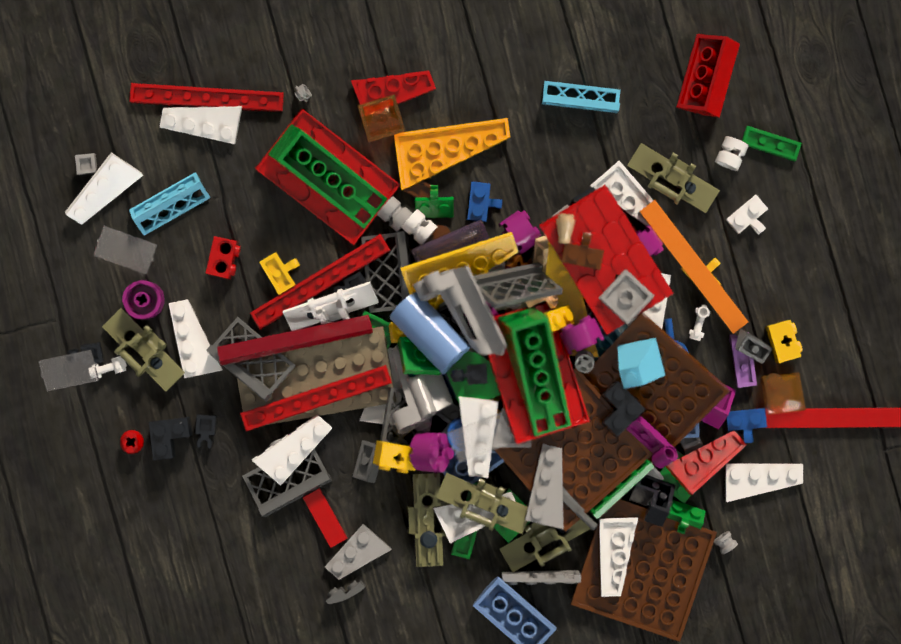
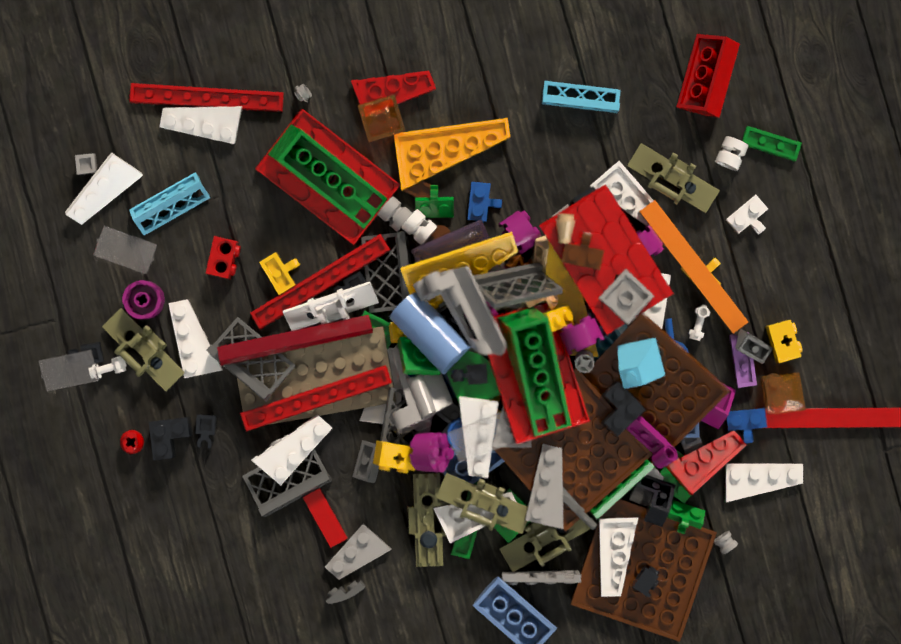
(646, 580): none -> black brick

